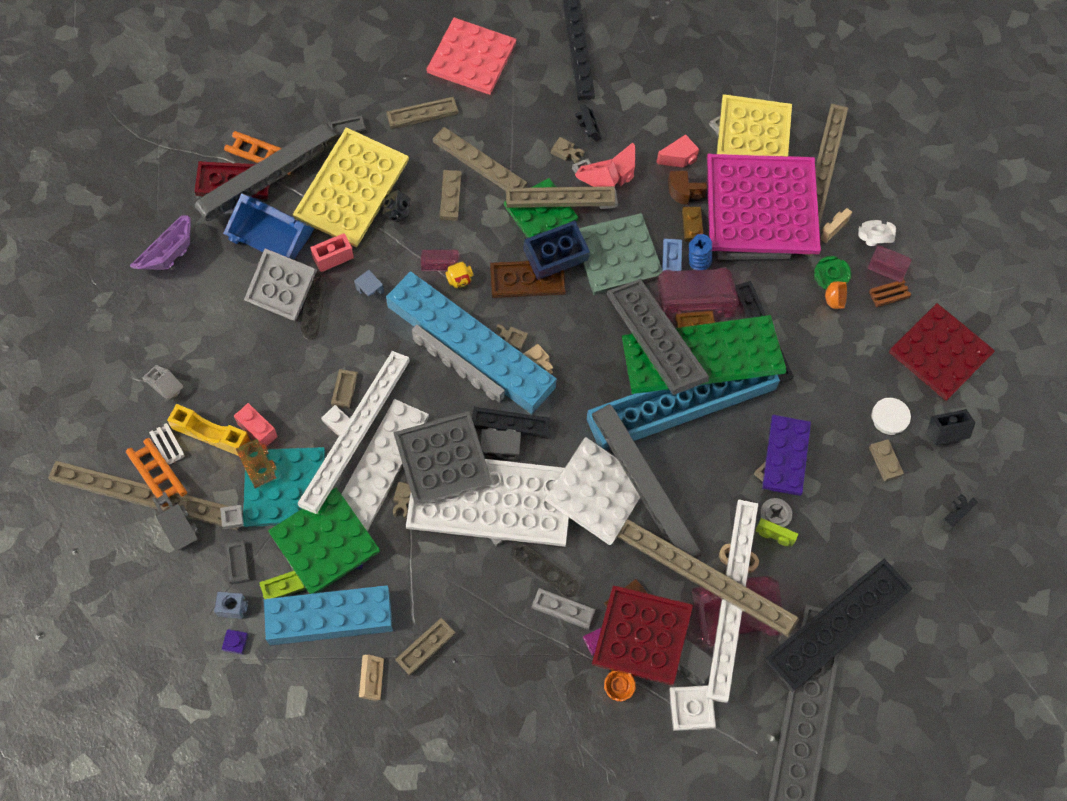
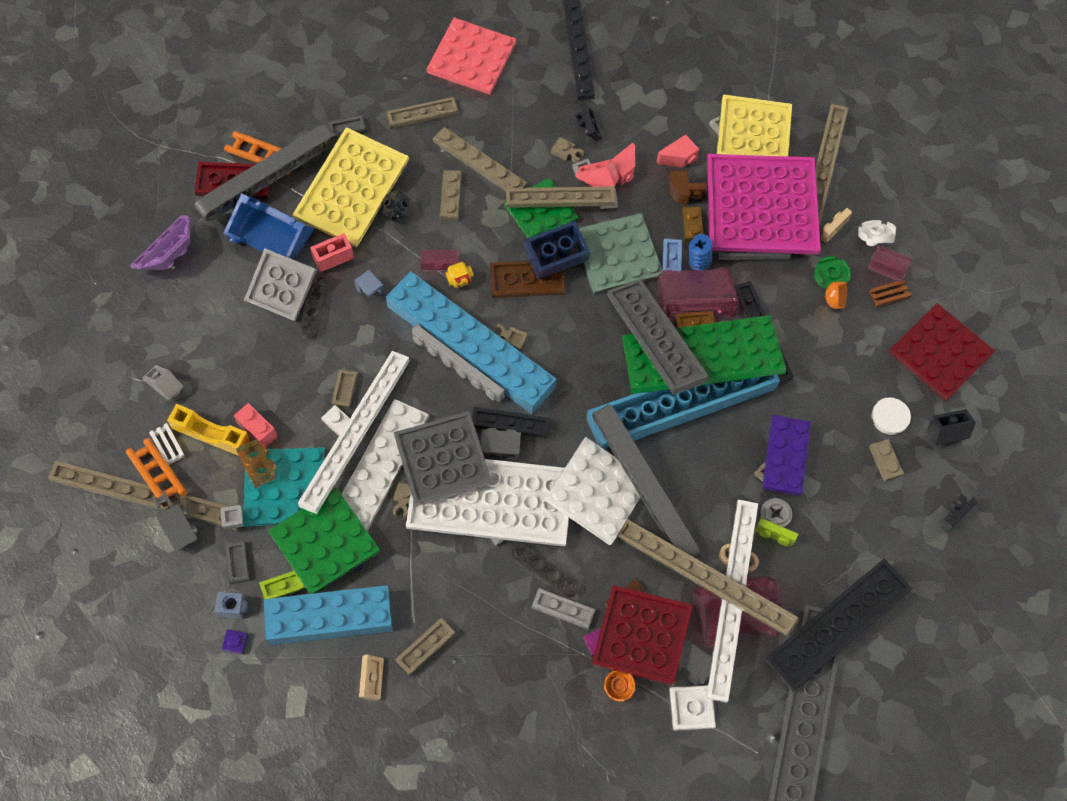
(540, 357): tan plate -> none

